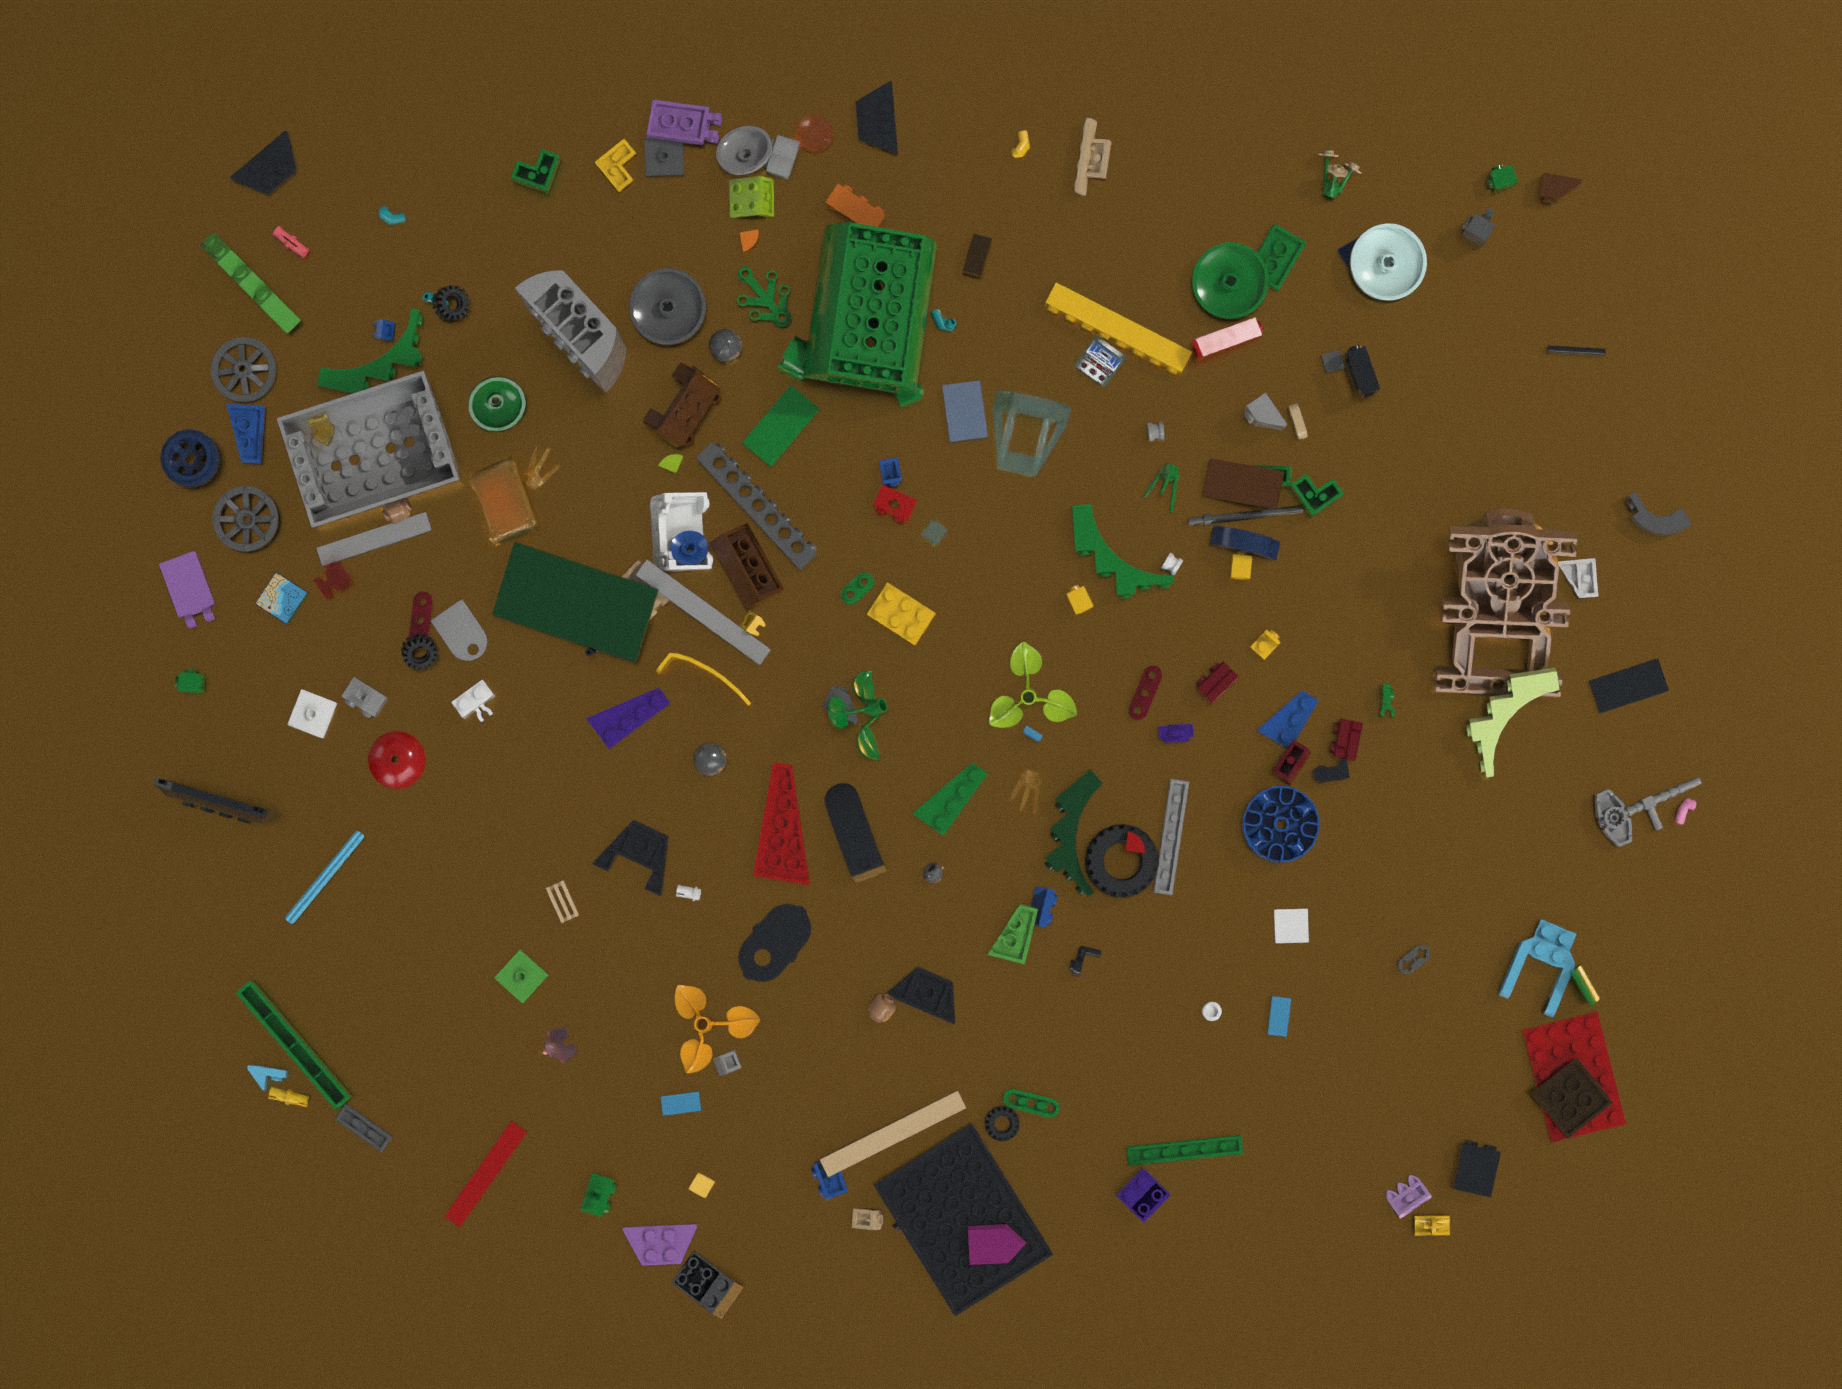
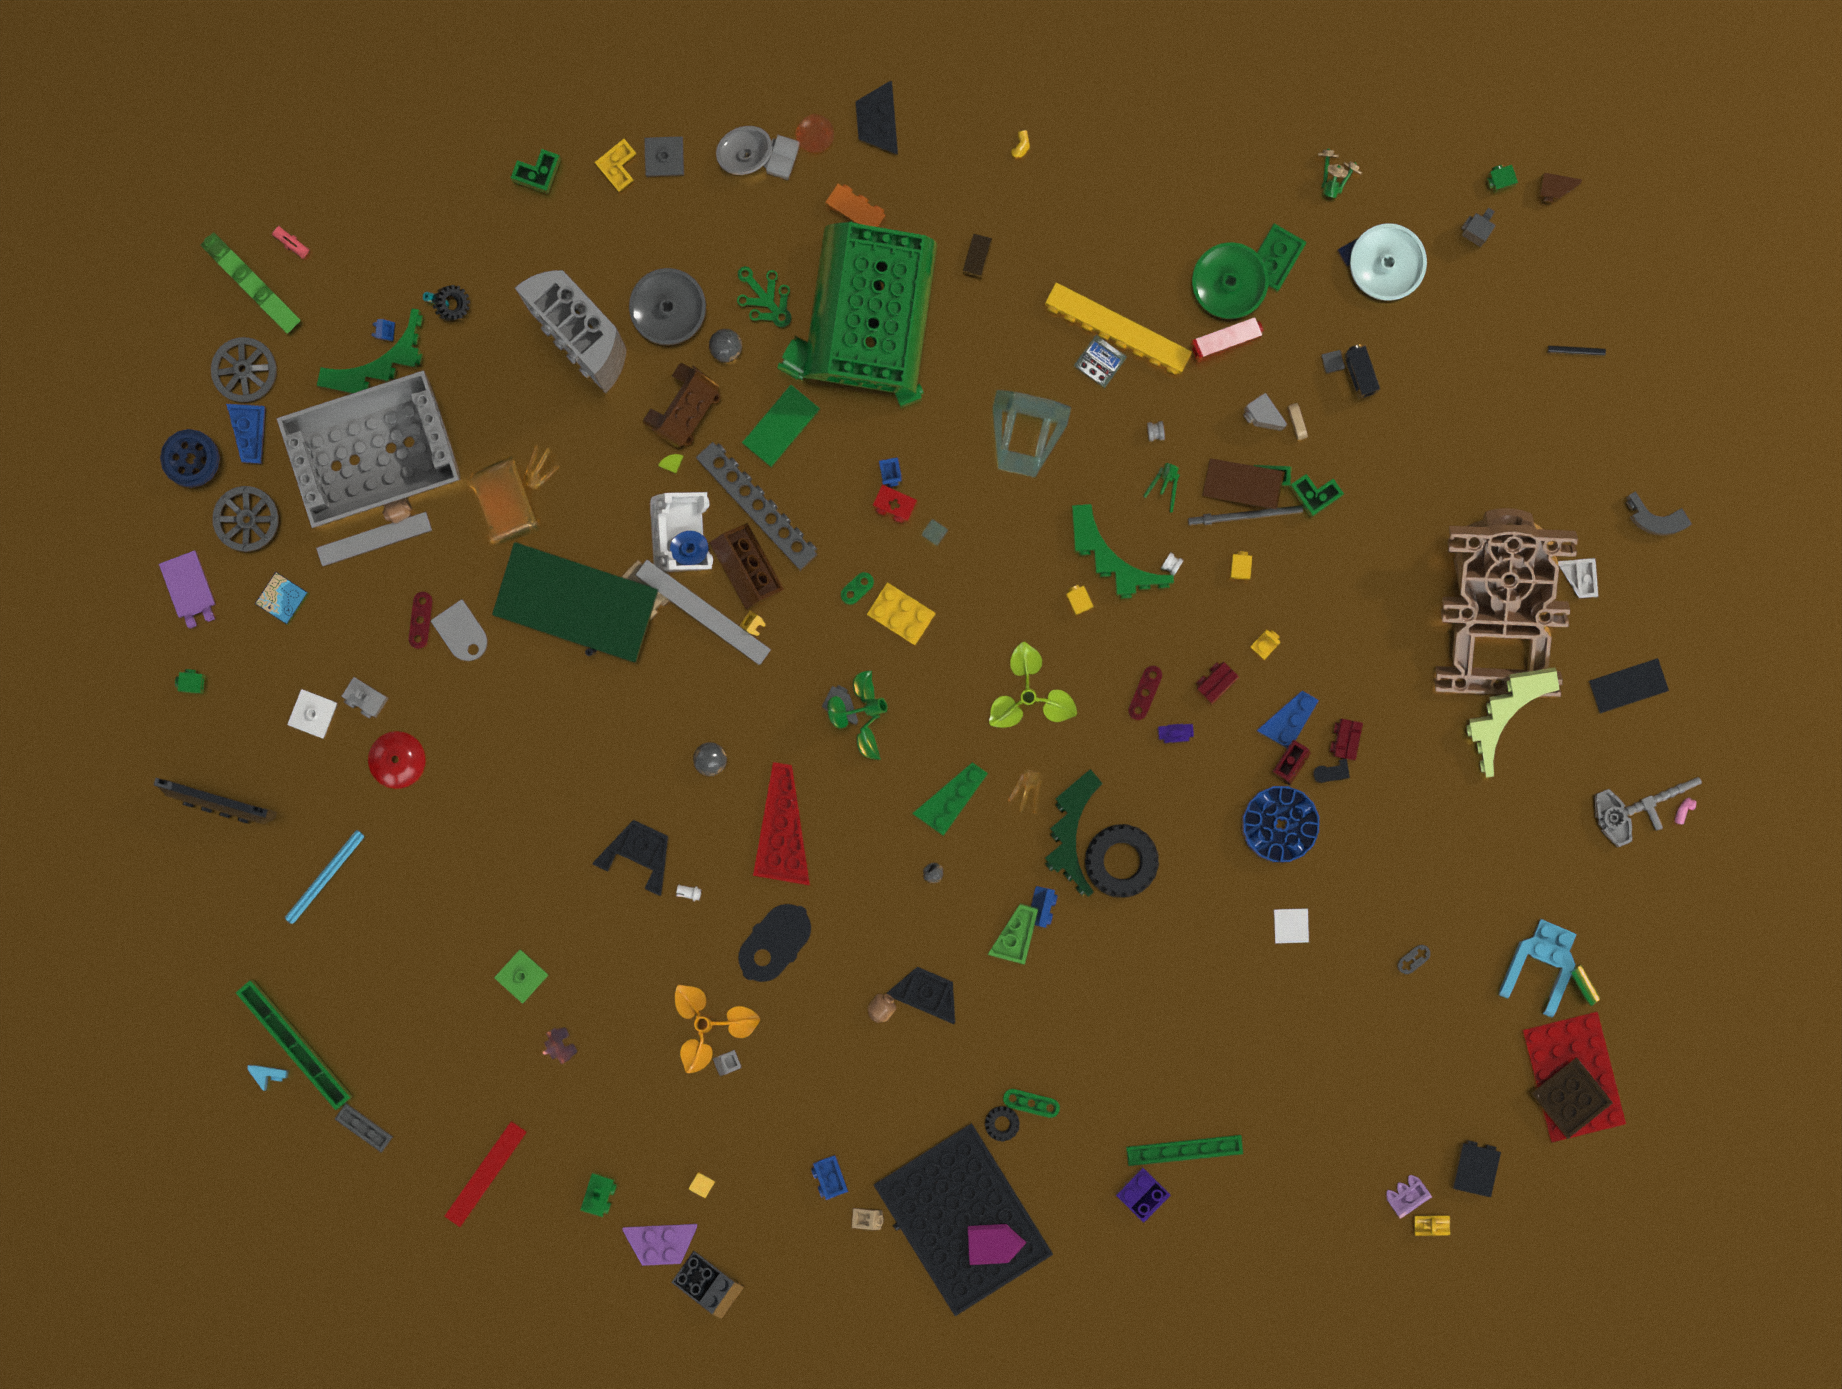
(269, 167): black wing -> none
(288, 1097): yellow pin -> none
(322, 429): clear yellow tile -> none
(337, 577): clear red brick -> none
(390, 218): teal arm -> none
(418, 641): black tyre -> none
(473, 700): white brick -> none
(501, 413): green dish -> none
(555, 886): tan tile -> none
(626, 717): dark purple wing -> none
(671, 656): yellow piece -> none
(681, 1103): dark azure tile -> none
(682, 123): medium lavender tile -> none
(749, 239): orange tile -> none
(751, 197): lime bracket -> none
(853, 832): black piece -> none
(892, 1134): tan tile -> none
(943, 323): teal arm -> none
(964, 411): sand blue tile -> none
(1032, 734): dark azure tile -> none
(1076, 965): black plate -> none
(1093, 157): tan bracket -> none
(1134, 843): red tile -> none
(1171, 836): light grey tile -> none
(1211, 1011): white tile -> none
(1245, 541): dark blue arch -> none
(1279, 1016): dark azure tile -> none
(1387, 695): green plate -> none

